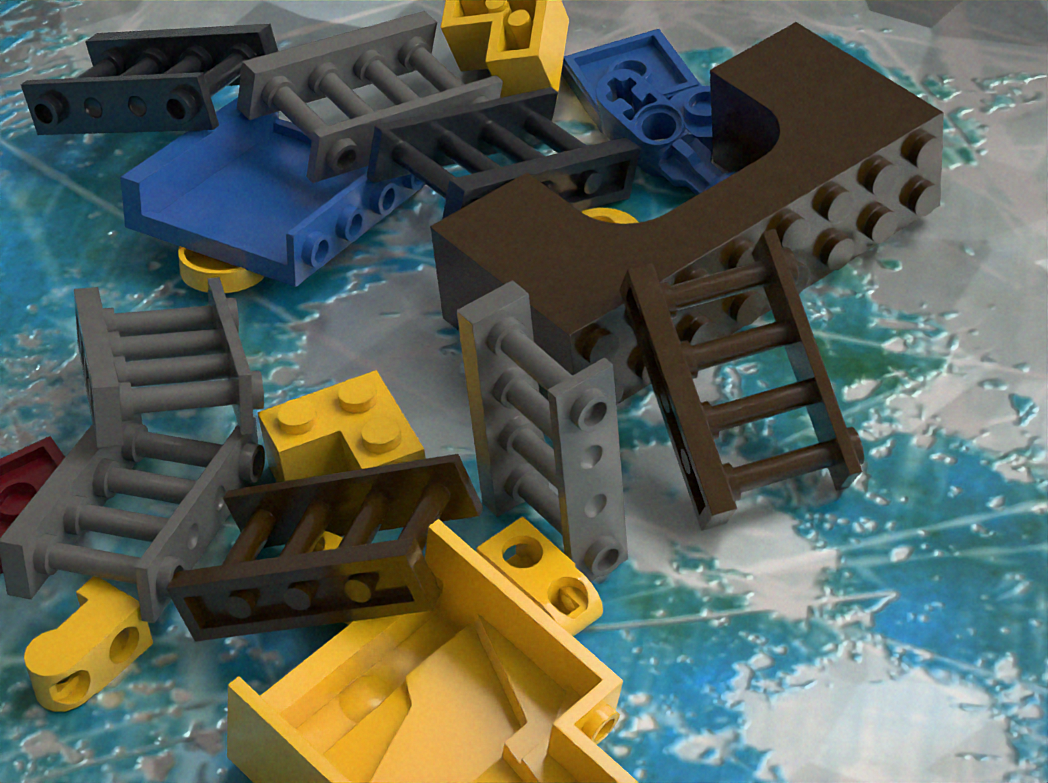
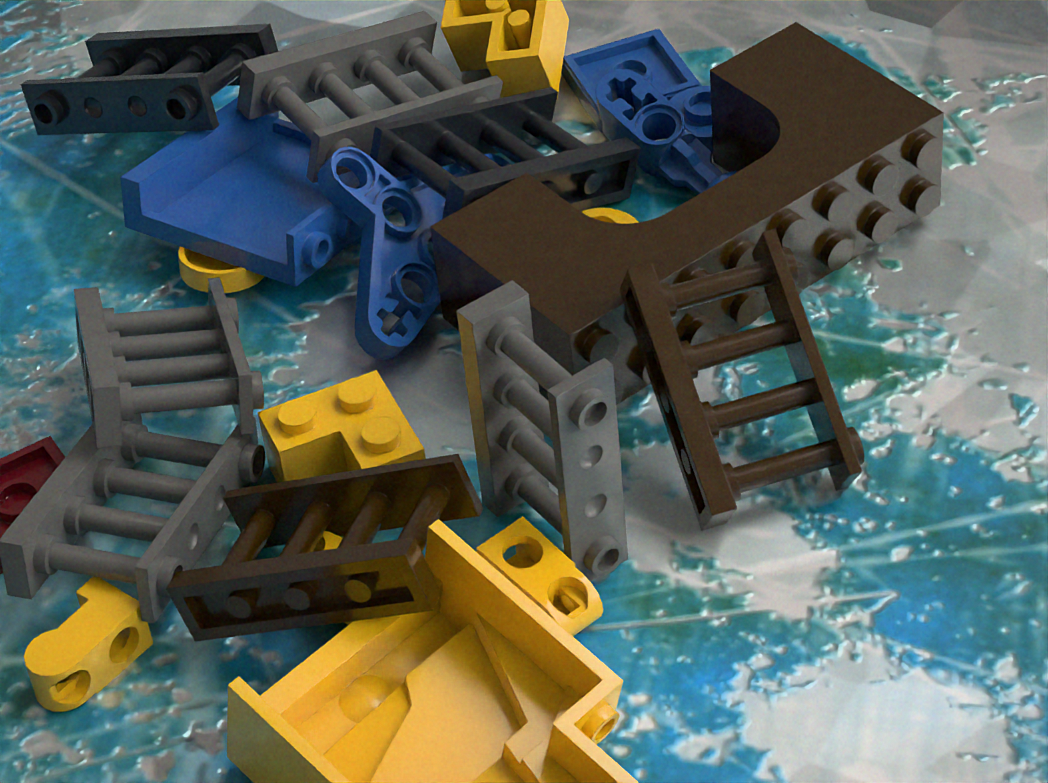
(389, 250): none -> blue beam

